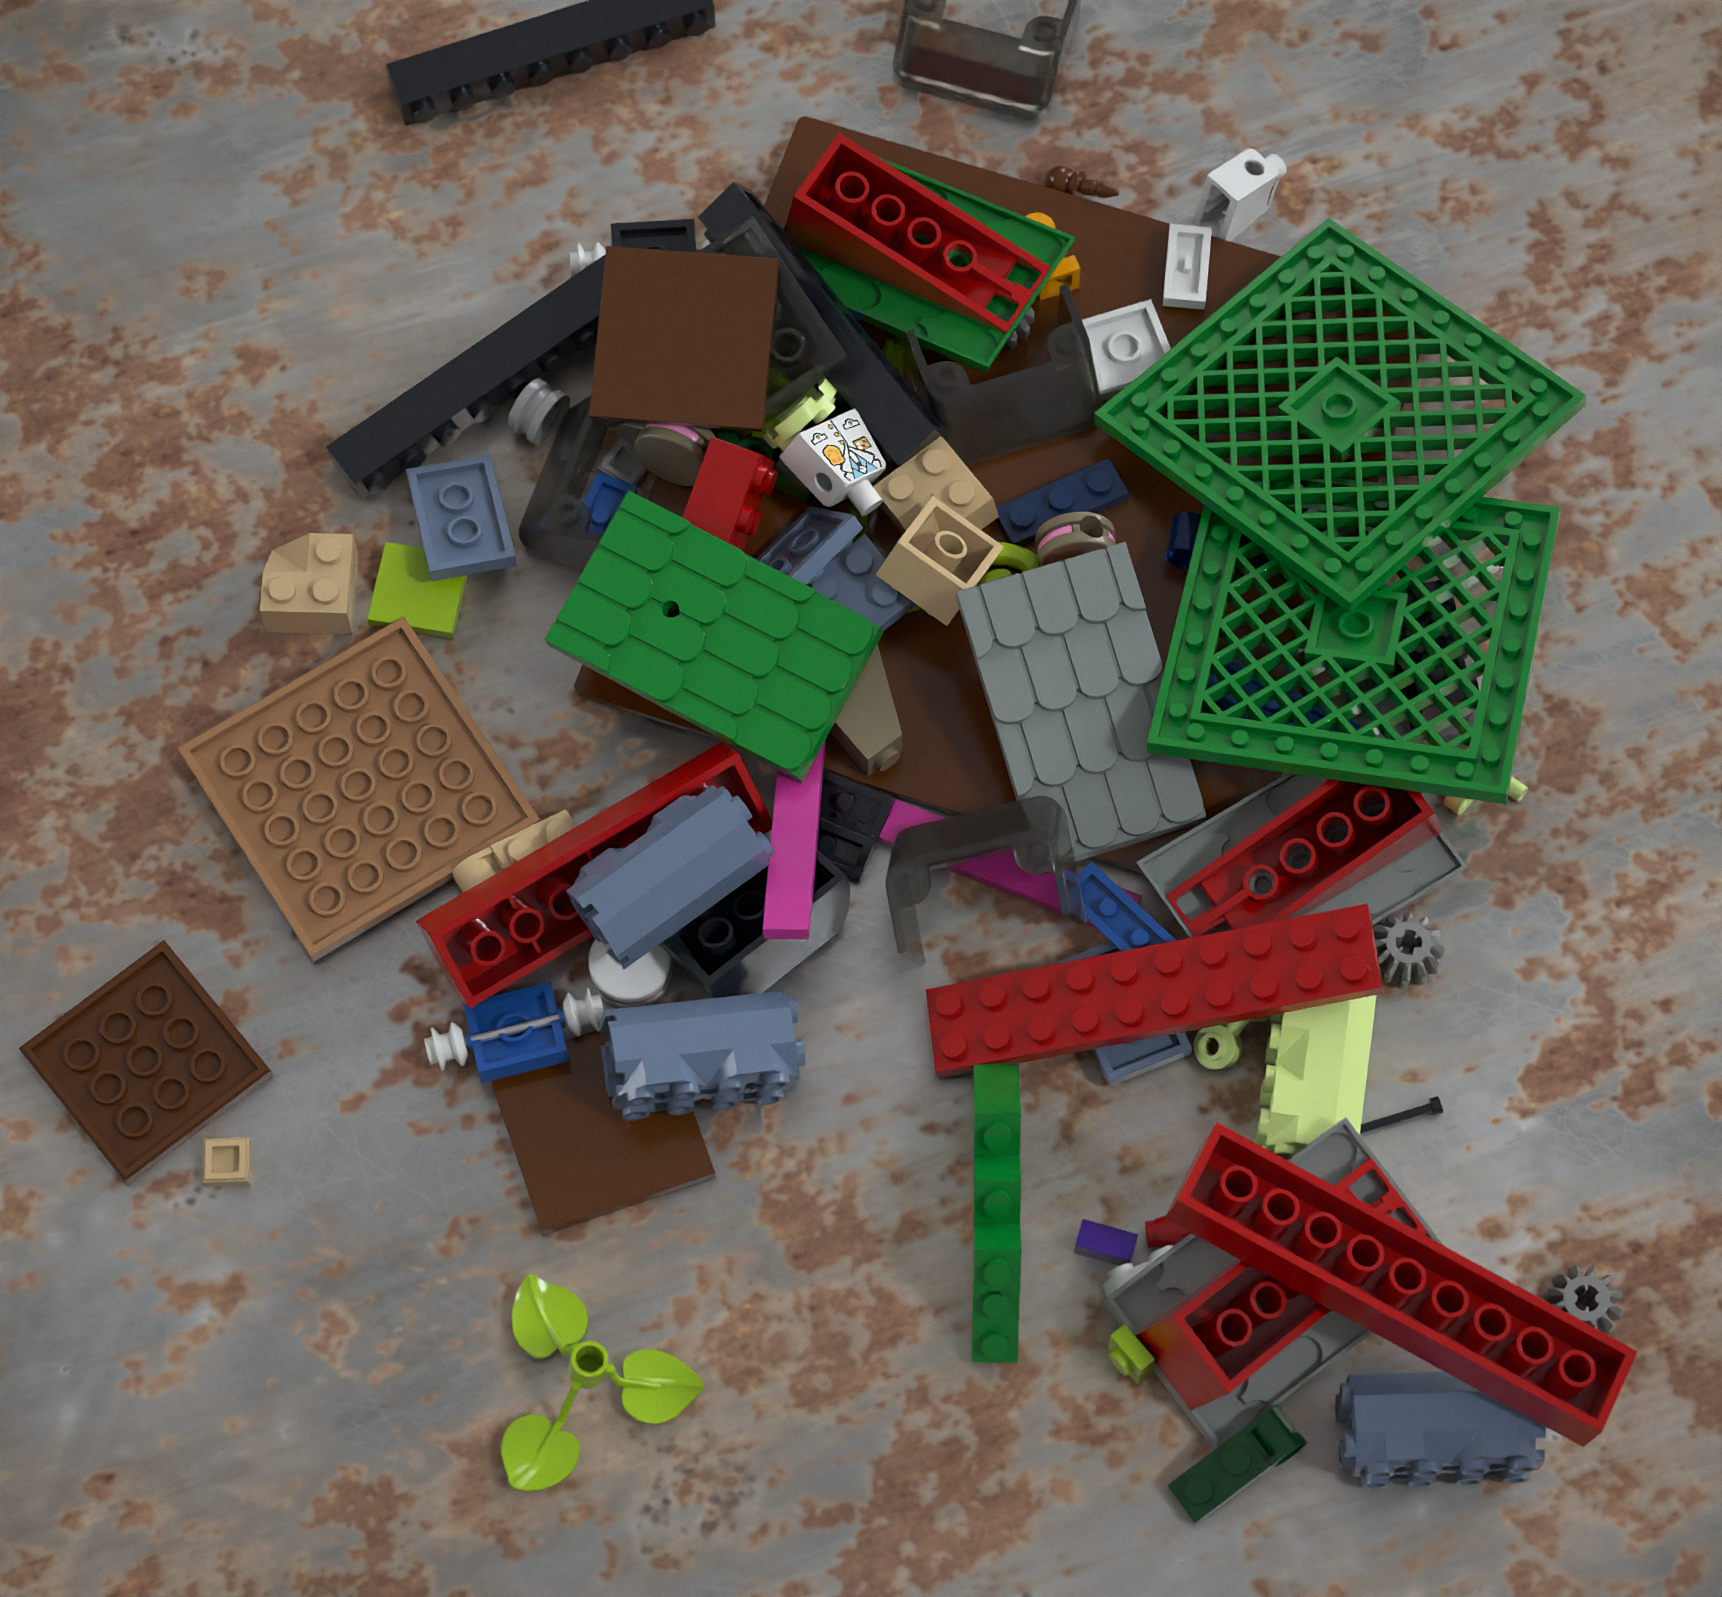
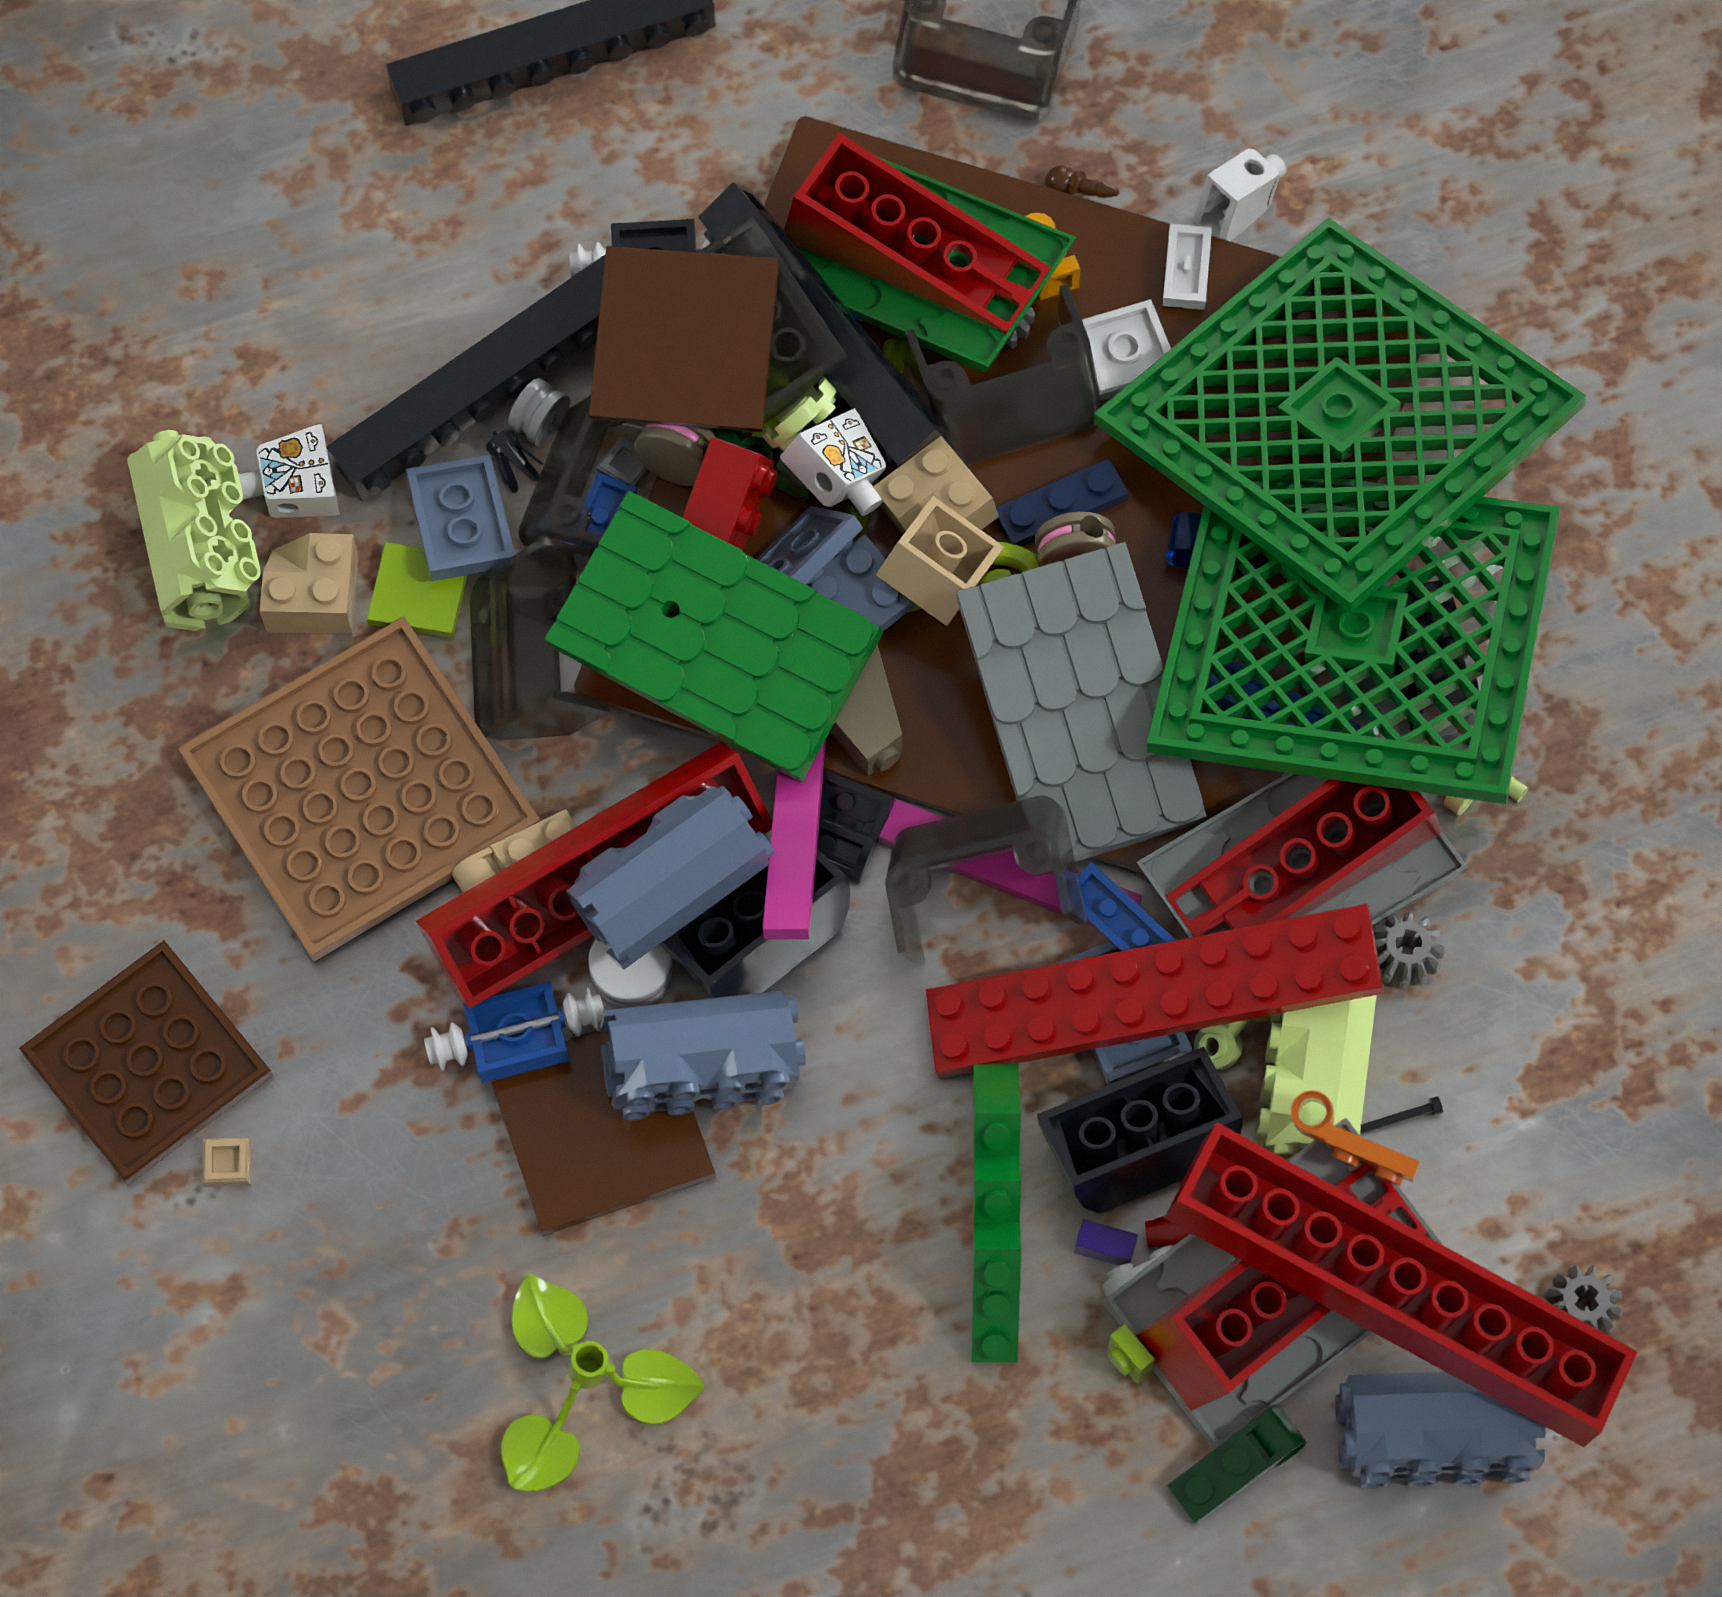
(194, 547): none -> yellowish green brick
(294, 476): none -> white torso
(506, 448): none -> black piece
(511, 663): none -> clear smoke windscreen
(1138, 1130): none -> black windscreen
(1353, 1148): none -> orange plate

